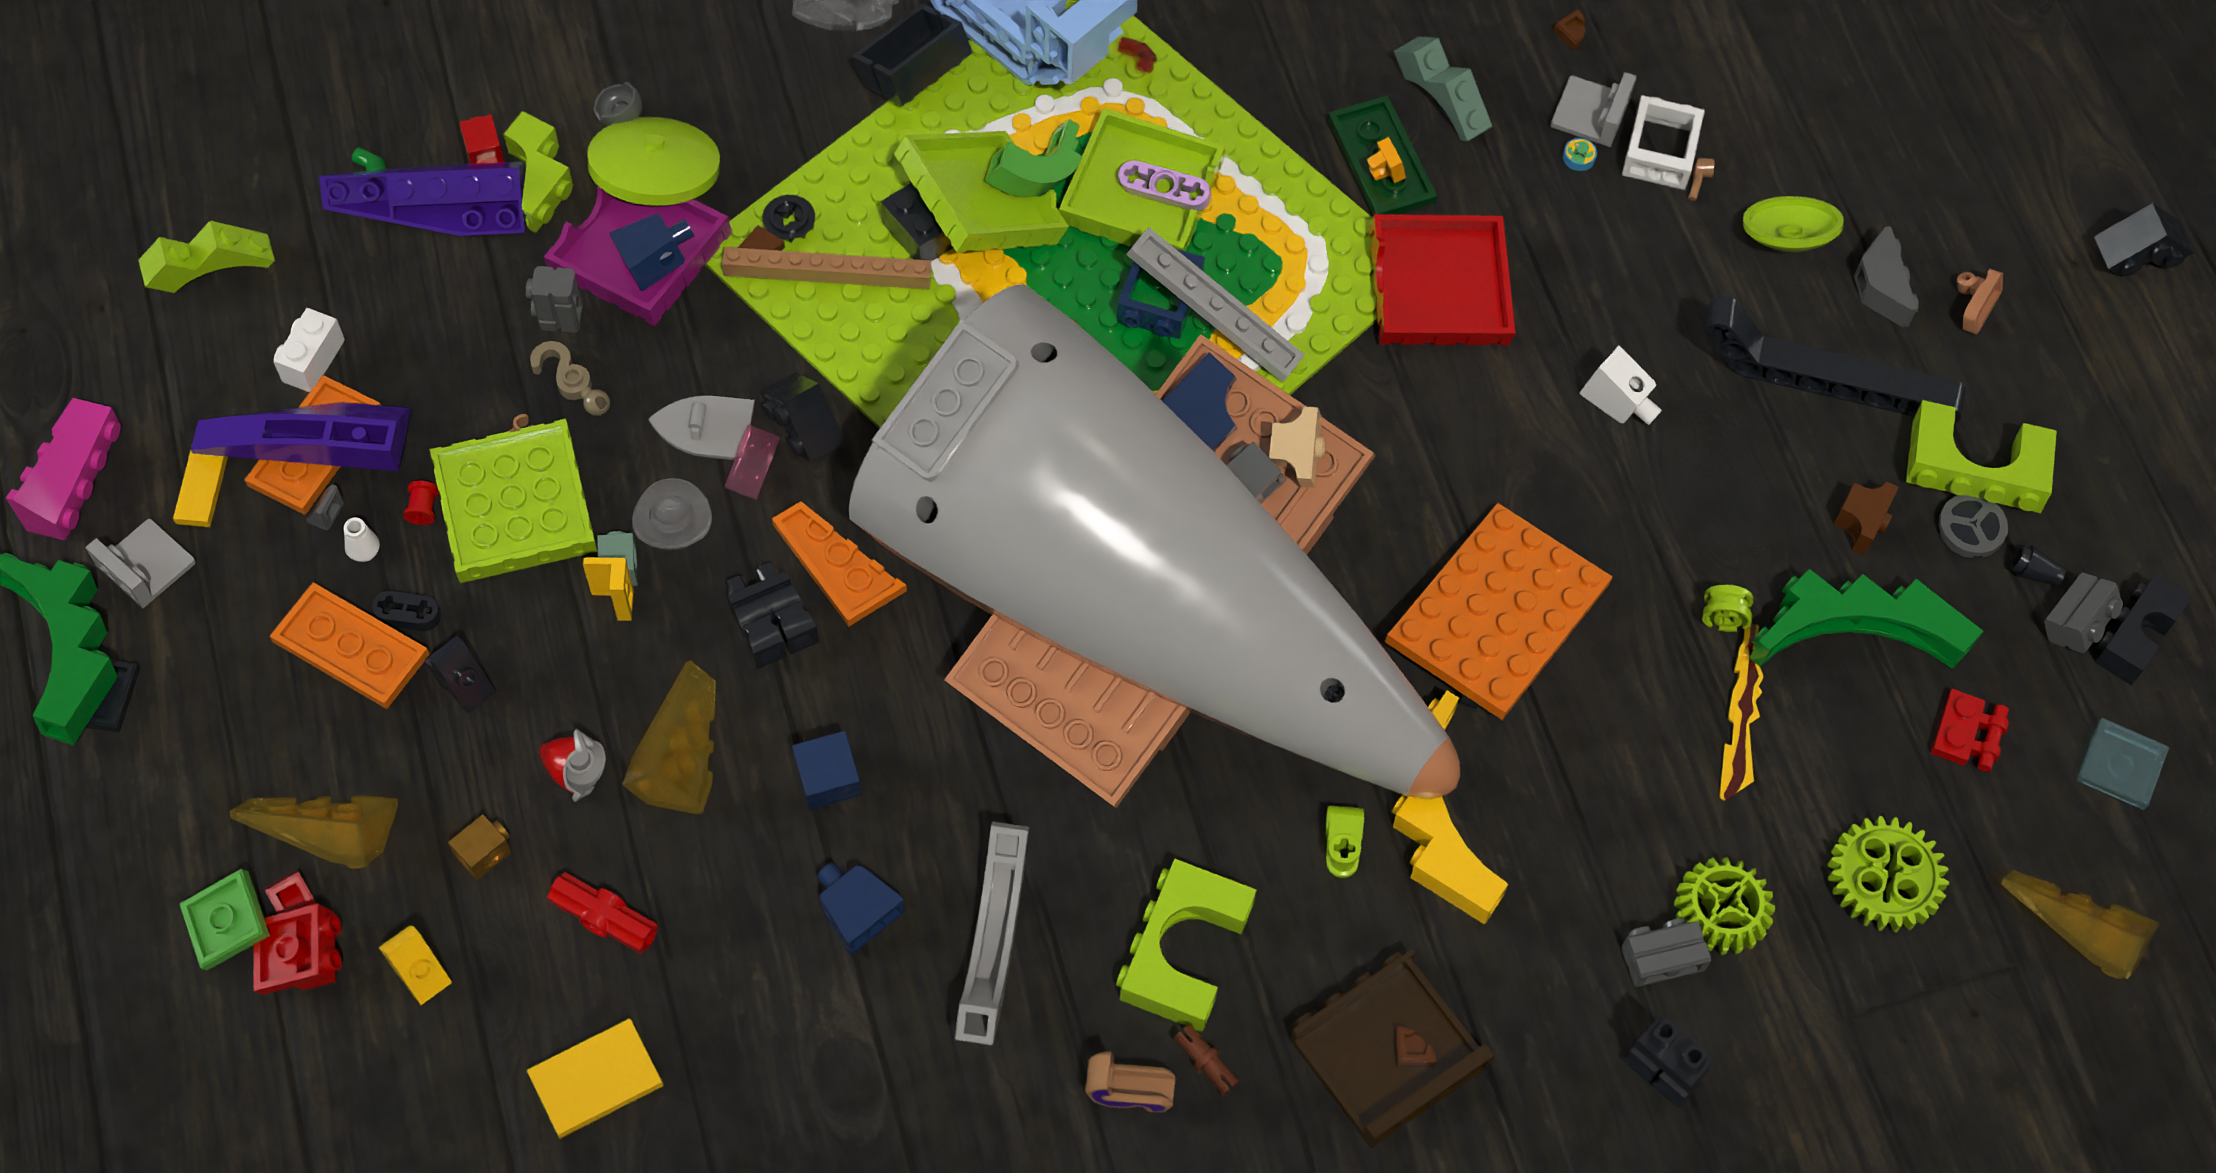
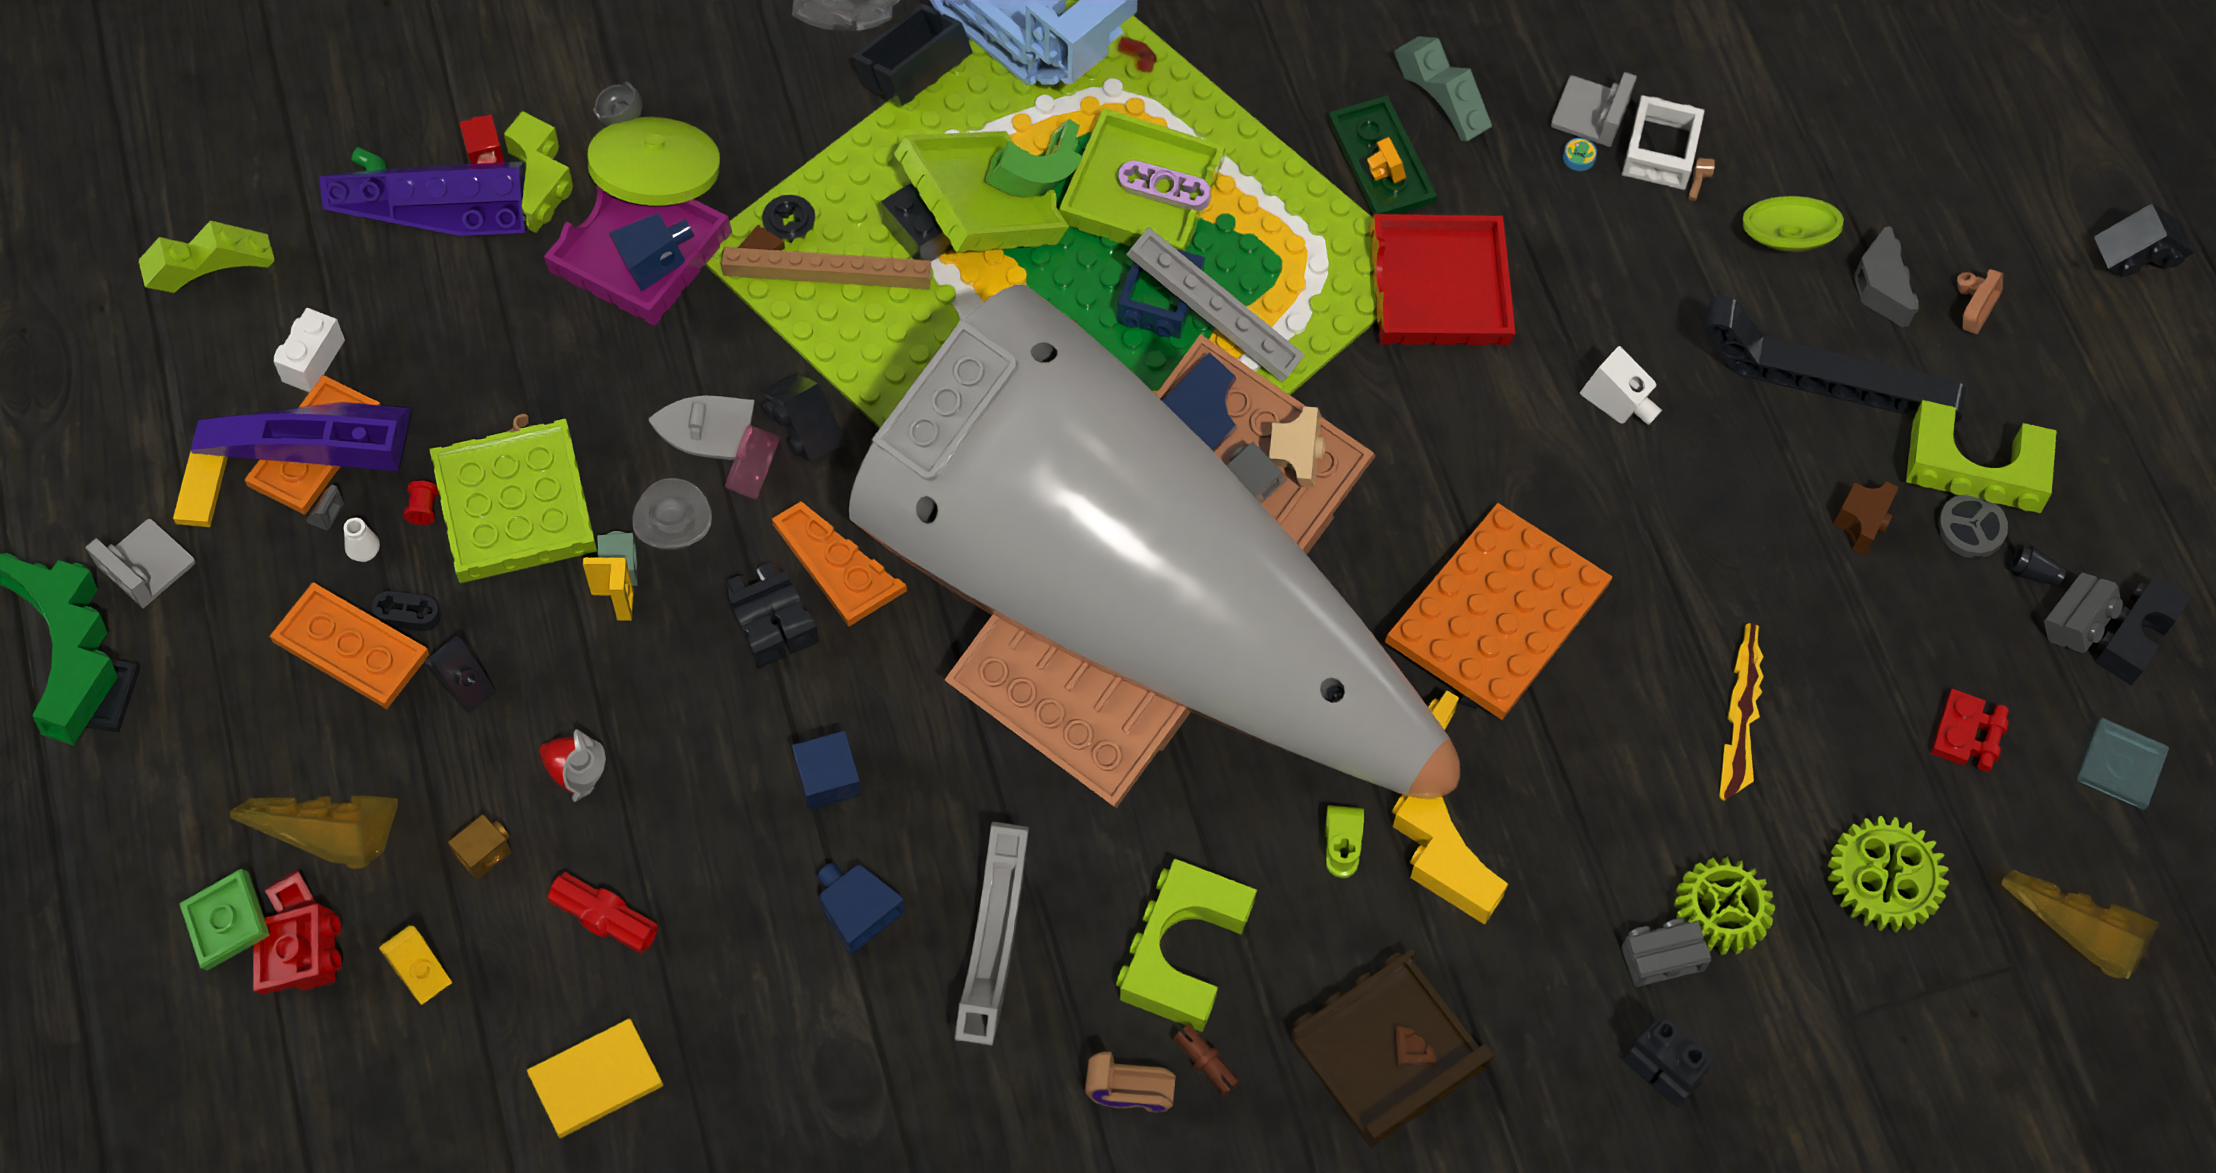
(65, 469): dark pink wedge -> none
(555, 299): dark grey brick -> none
(571, 379): dark tan piece -> none
(674, 753): clear yellow wedge -> none
(1571, 29): reddish brown tile -> none
(1727, 607): lime wheel -> none
(1908, 616): green arch -> none

